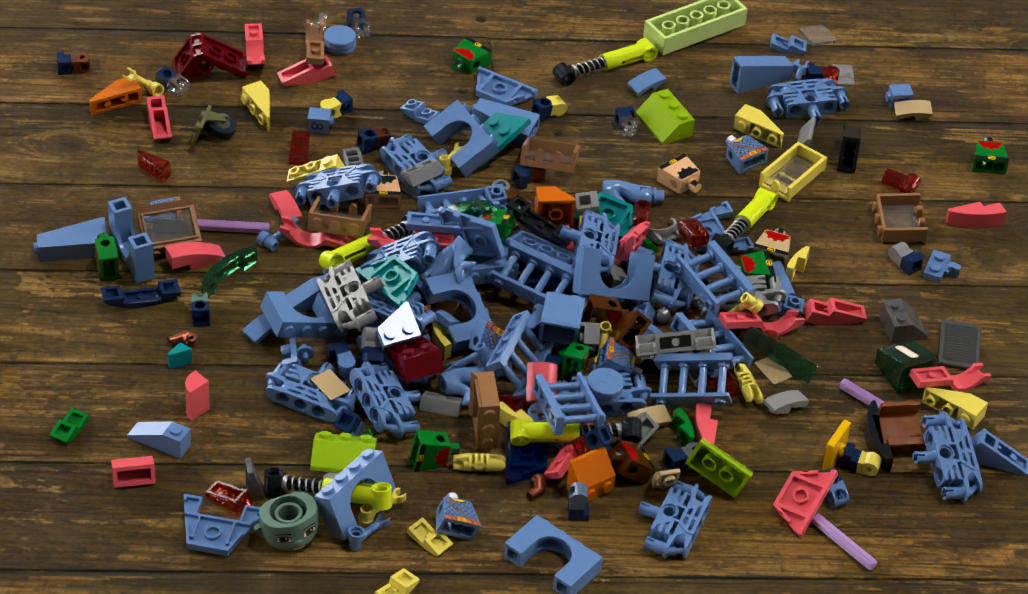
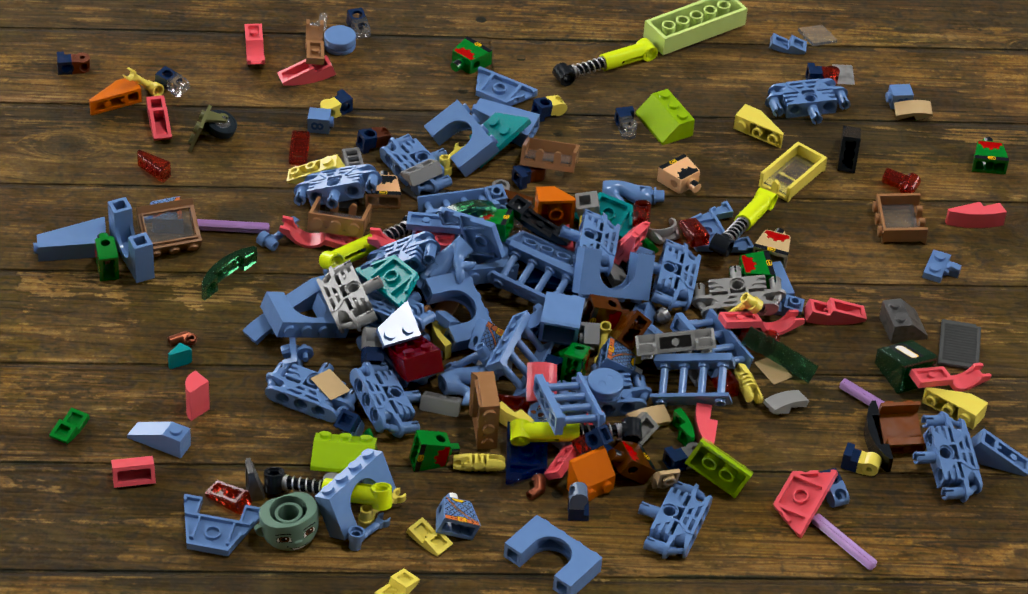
(143, 297): dark blue slope -> none
(193, 254): coral slope -> none
(200, 309): dark blue leg -> none
(212, 51): dark red bracket -> none
(257, 99): light yellow slope -> none
(285, 204): coral slope -> none
(343, 358): leg -> none
(418, 111): medium blue slope -> none
(648, 80): medium blue slope -> none
(724, 266): medium blue fence -> none
(745, 153): medium blue torso -> none
(759, 71): medium blue slope -> none
(797, 262): light yellow slope -> none
(800, 69): medium blue bar -> none
(806, 132): light grey slope -> none
(836, 445): yellow plate -> none
(906, 258): leg -> none

